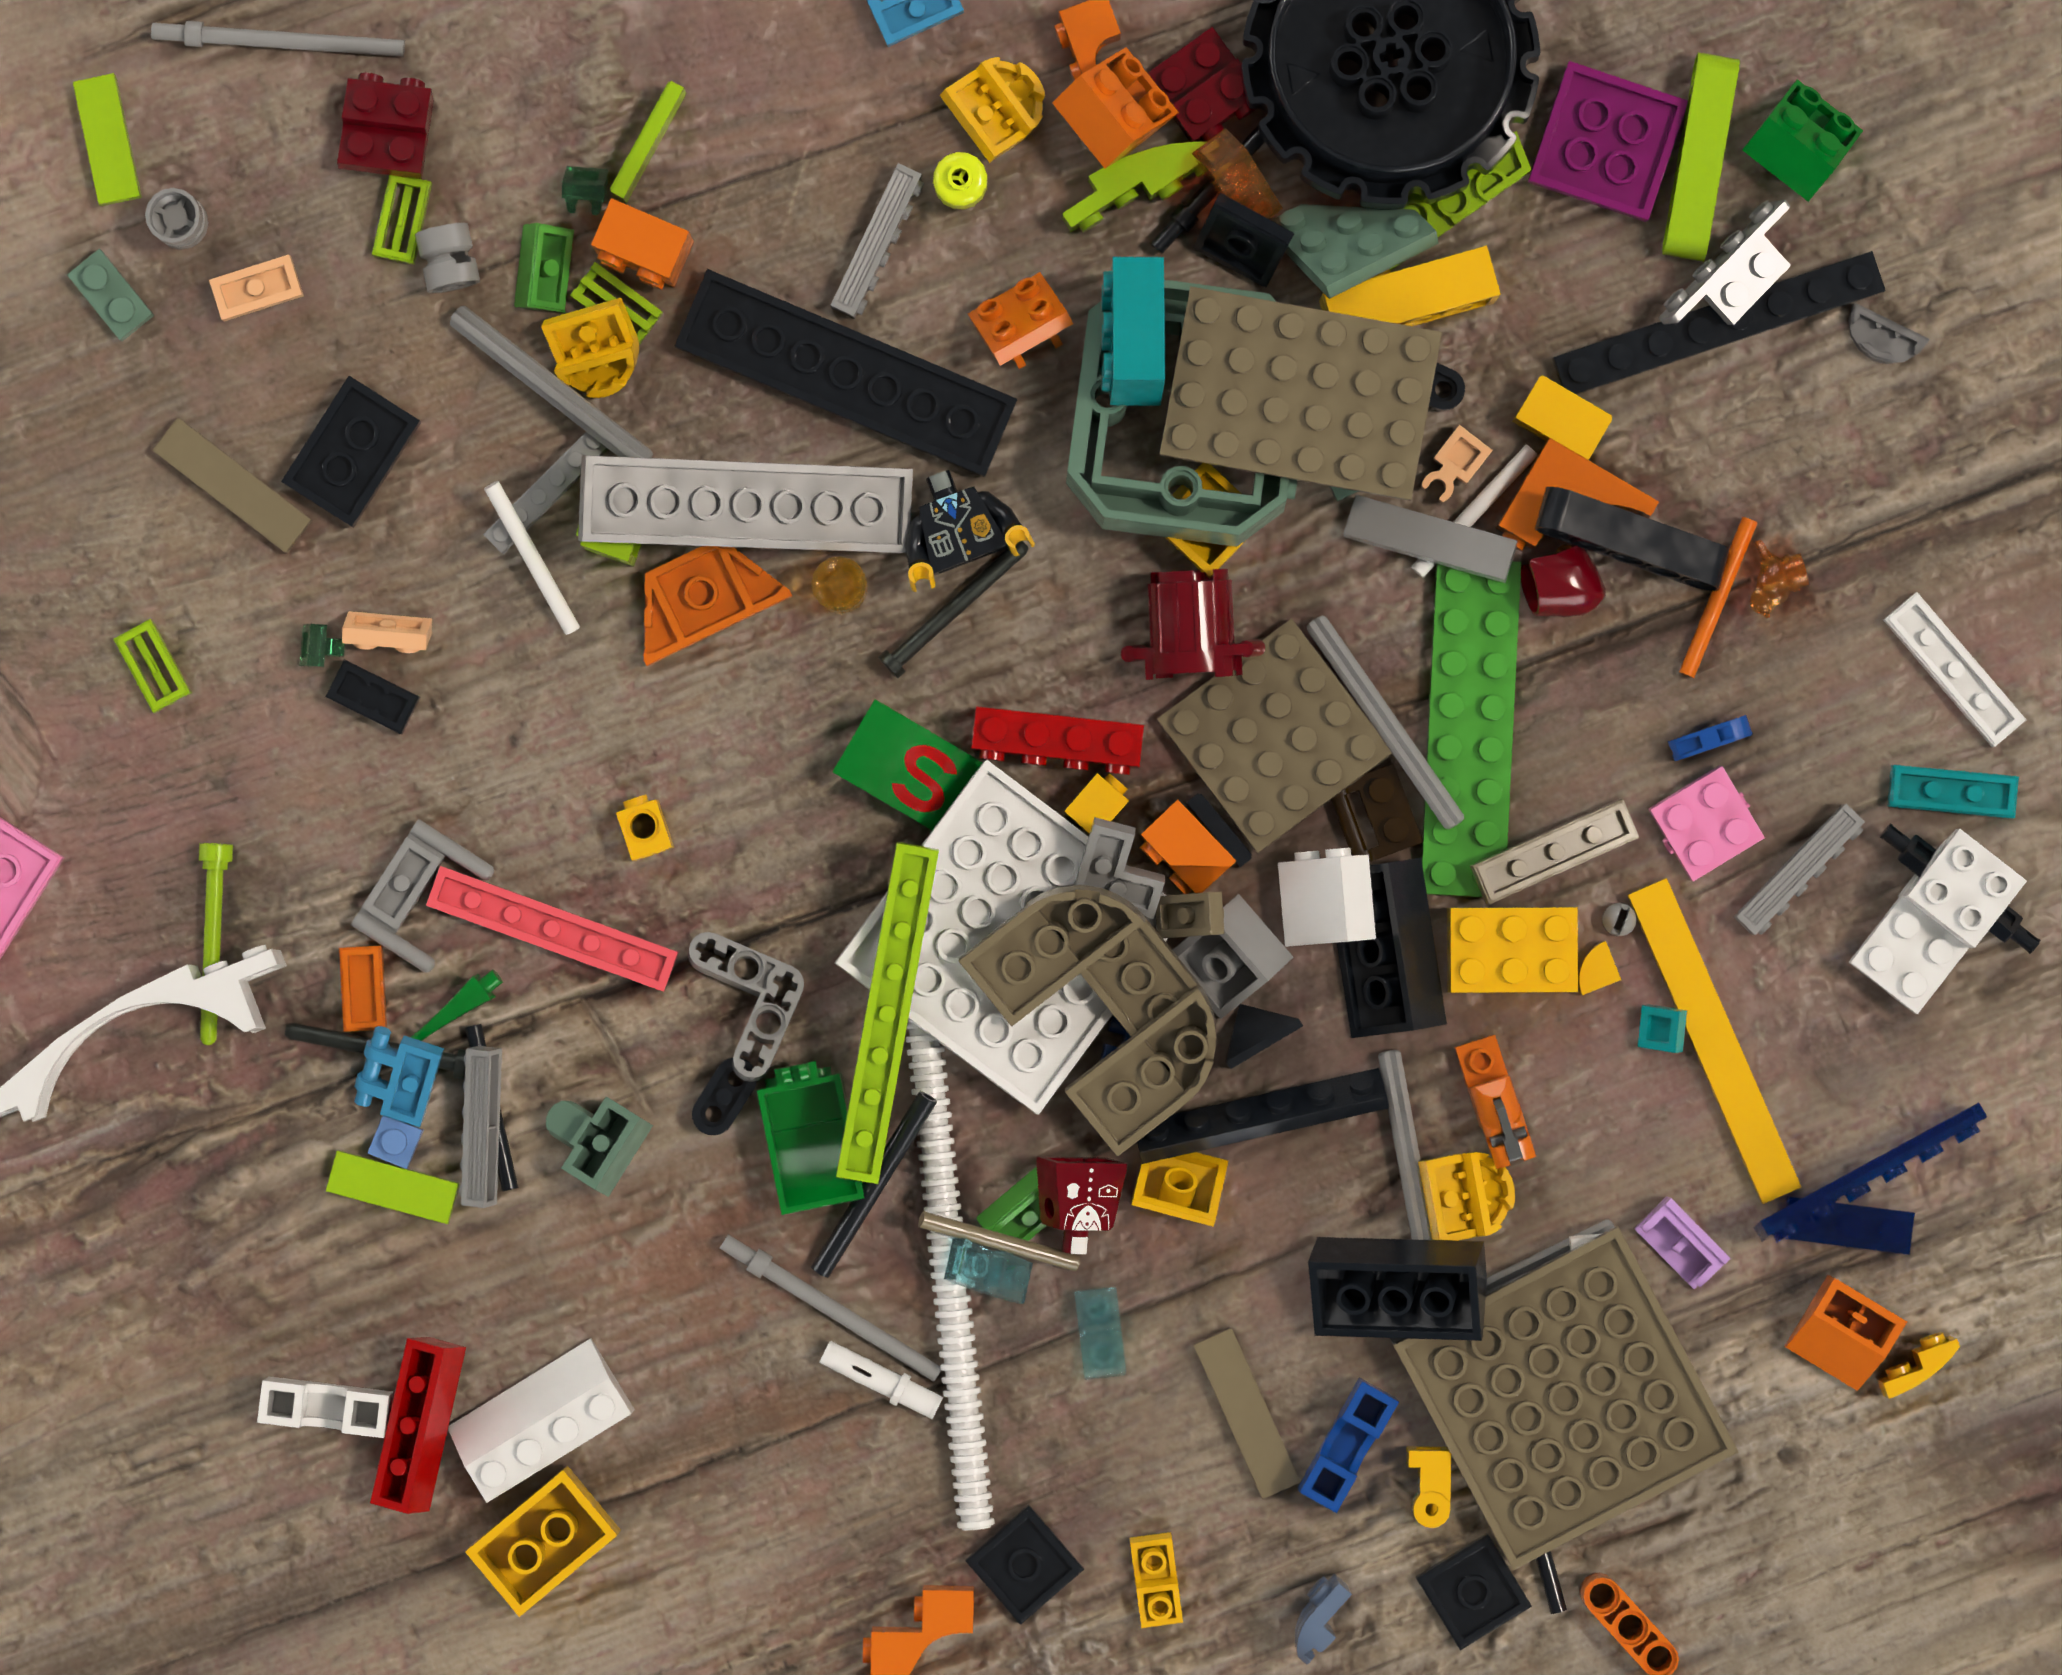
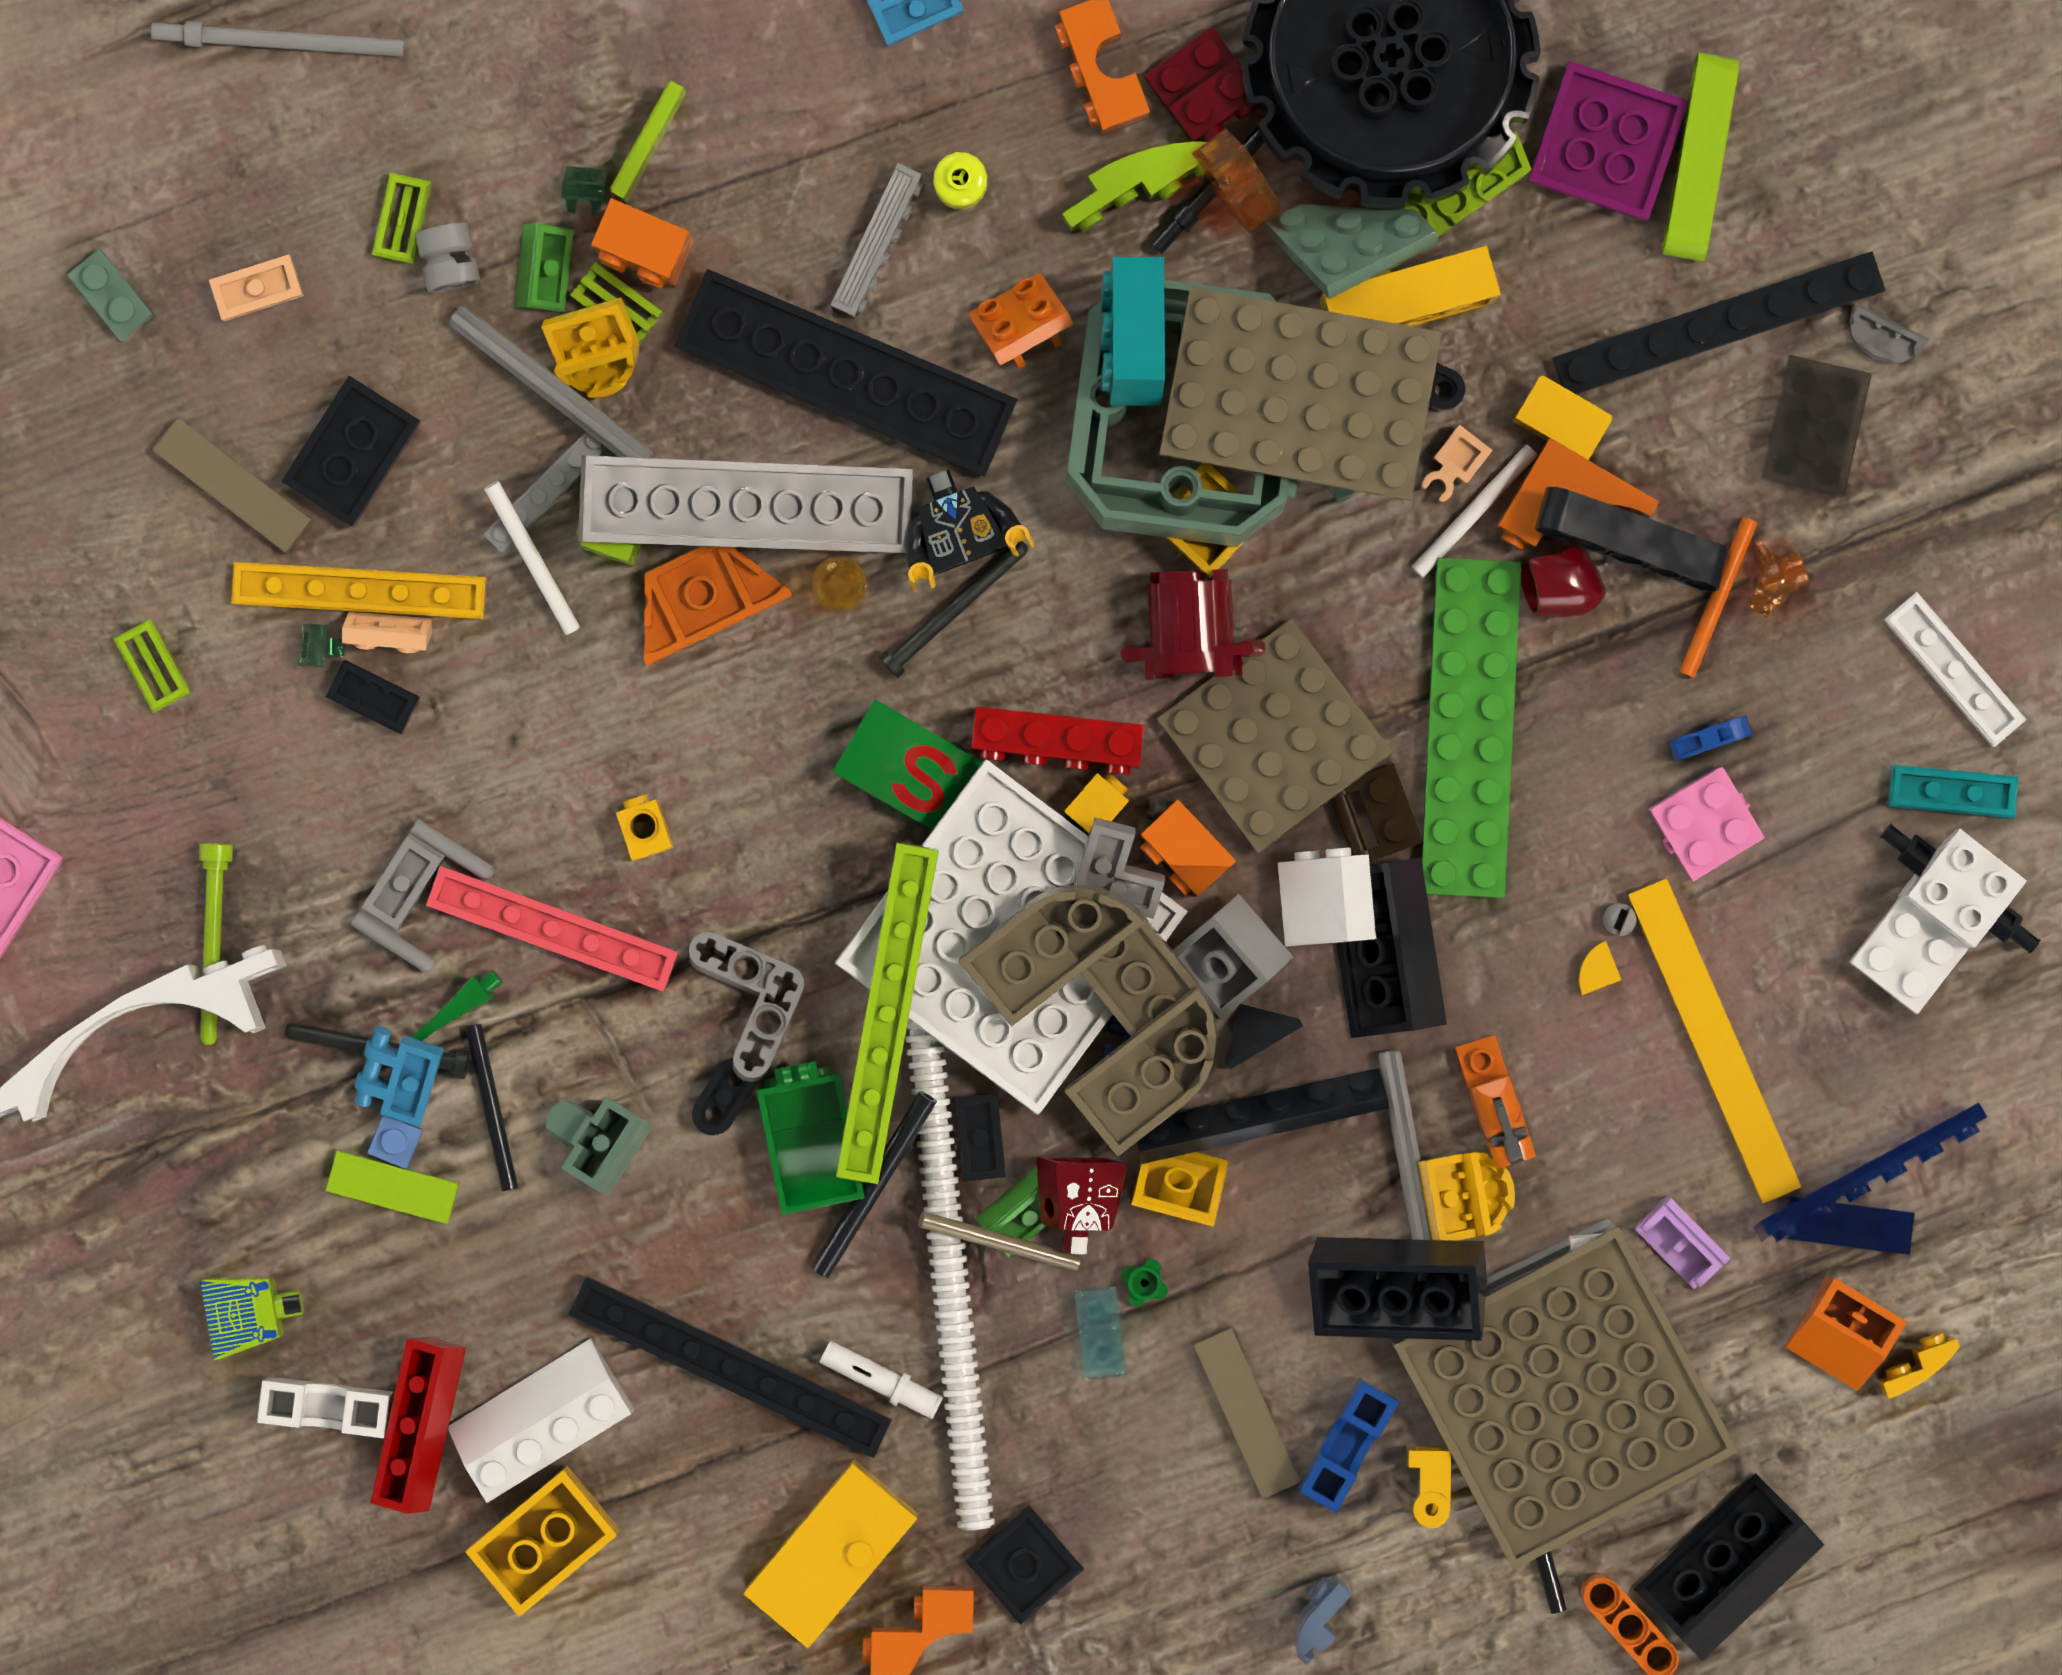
(107, 139): lime tile -> none
(176, 218): light grey wheel -> none
(246, 1312): none -> torso
(358, 590): none -> yellow tile
(362, 988): orange tile -> none
(385, 126): dark red plate -> none
(481, 1126): light grey piece -> none
(730, 1366): none -> black plate
(760, 1264): light grey bar -> none
(831, 1553): none -> yellow brick
(980, 1137): none -> black plate
(988, 1271): clear light blue slope -> none
(997, 105): yellow slope -> none
(1115, 107): orange slope -> none
(1148, 1271): none -> green plate
(1156, 1580): yellow slope -> none
(1190, 915): dark tan plate -> none
(1219, 829): black tile -> none
(1243, 240): black tile -> none
(1385, 722): light grey axle -> none
(1430, 538): light grey tile -> none
(1473, 1591): black tile -> none
(1512, 950): yellow brick -> none
(1554, 851): tile -> none
(1662, 1028): teal plate -> none
(1729, 1566): none -> black slope
(1738, 274): bracket -> none
(1794, 874): light grey piece -> none
(1803, 140): green slope -> none
(1816, 426): none -> clear smoke plate

